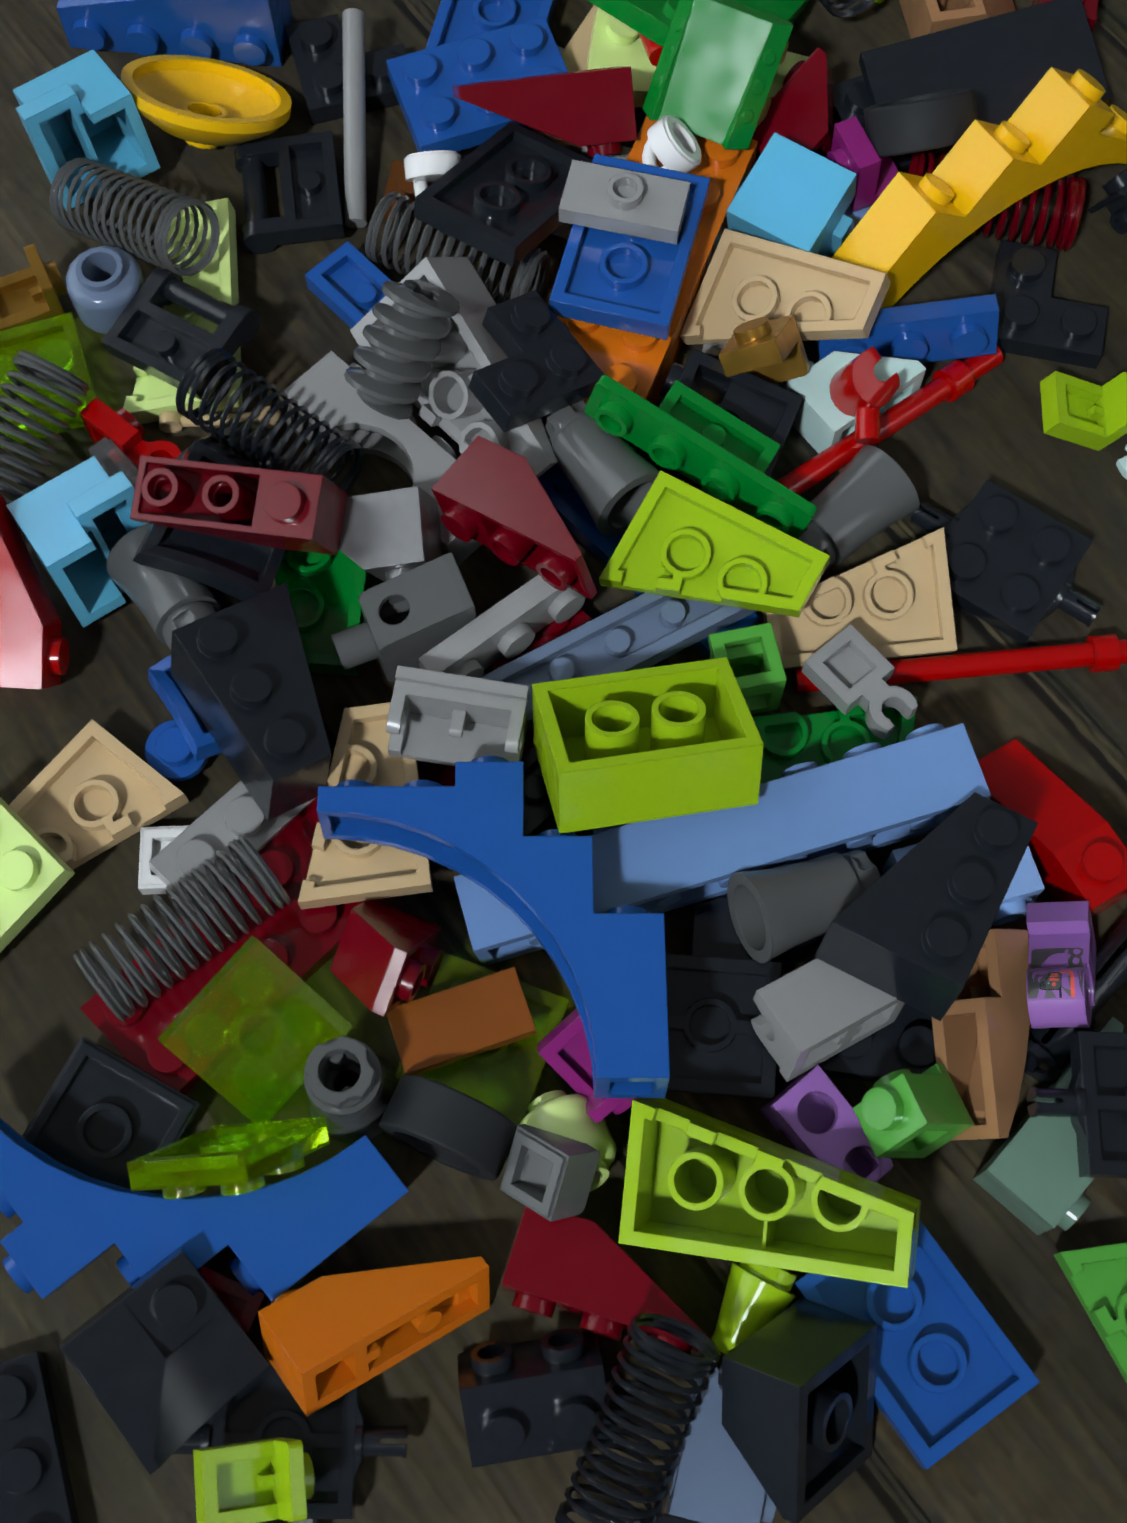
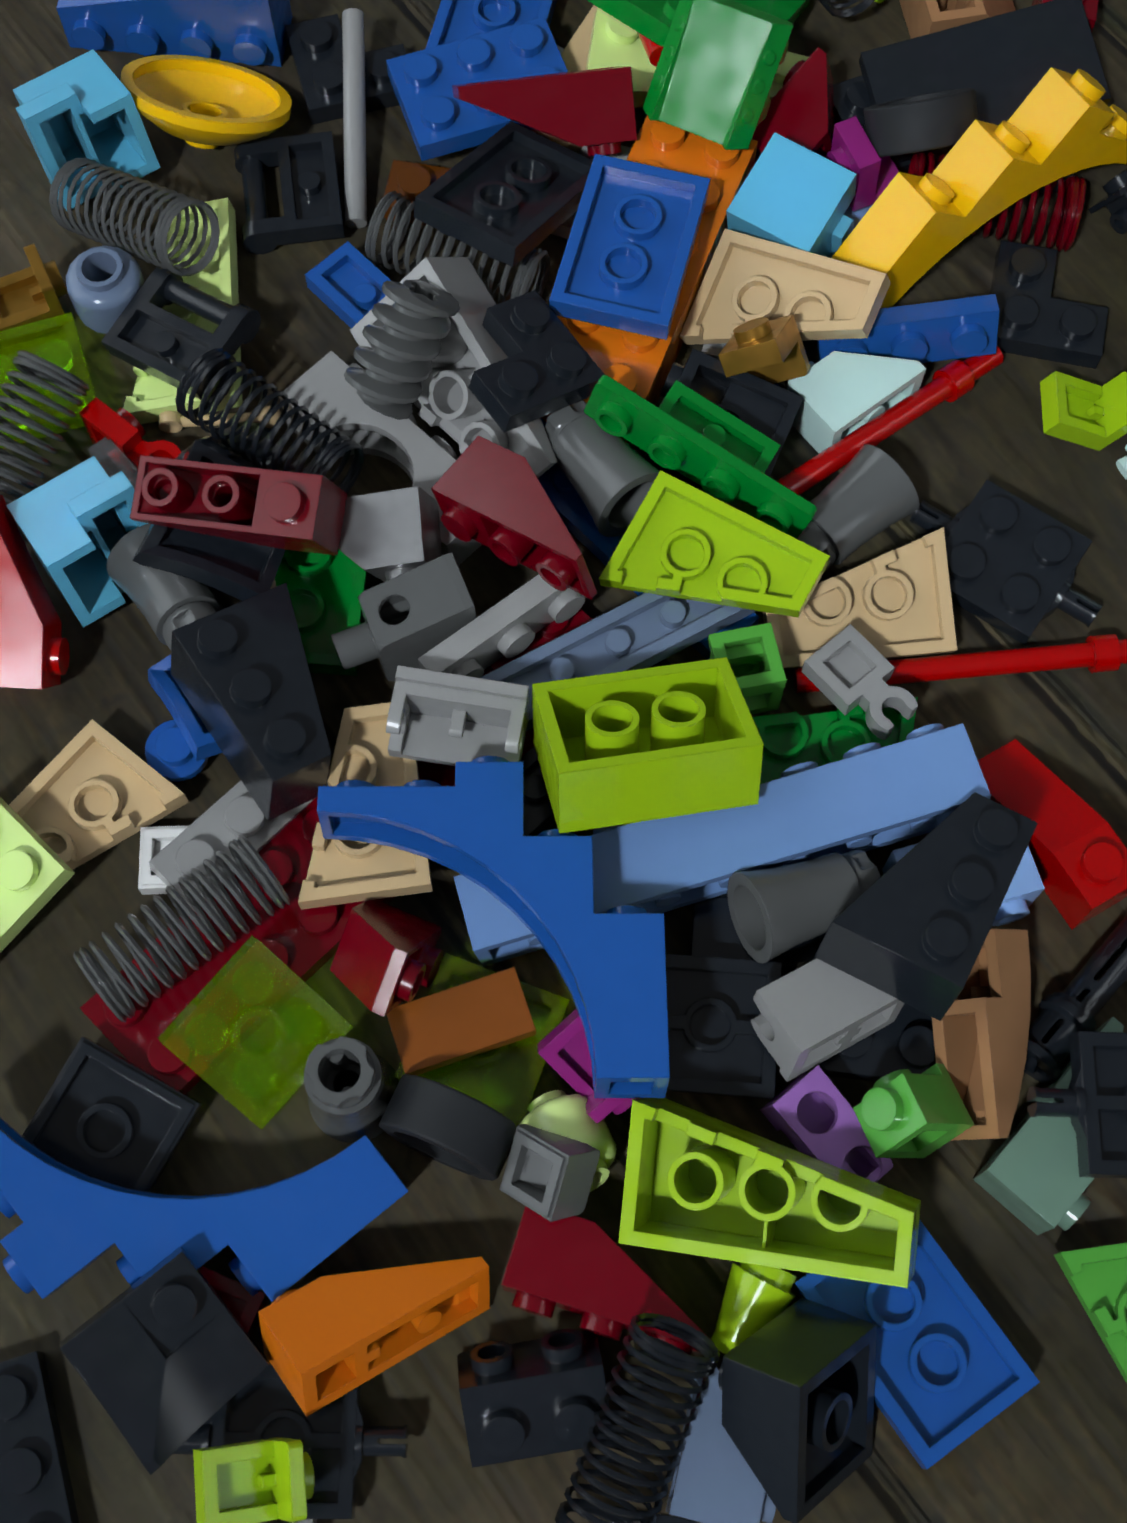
(229, 1157): clear neon green plate -> none
(428, 167): white tile -> none
(624, 201): light grey plate -> none
(672, 145): white tile -> none
(862, 395): red piece -> none
(1060, 964): medium lavender leg -> none

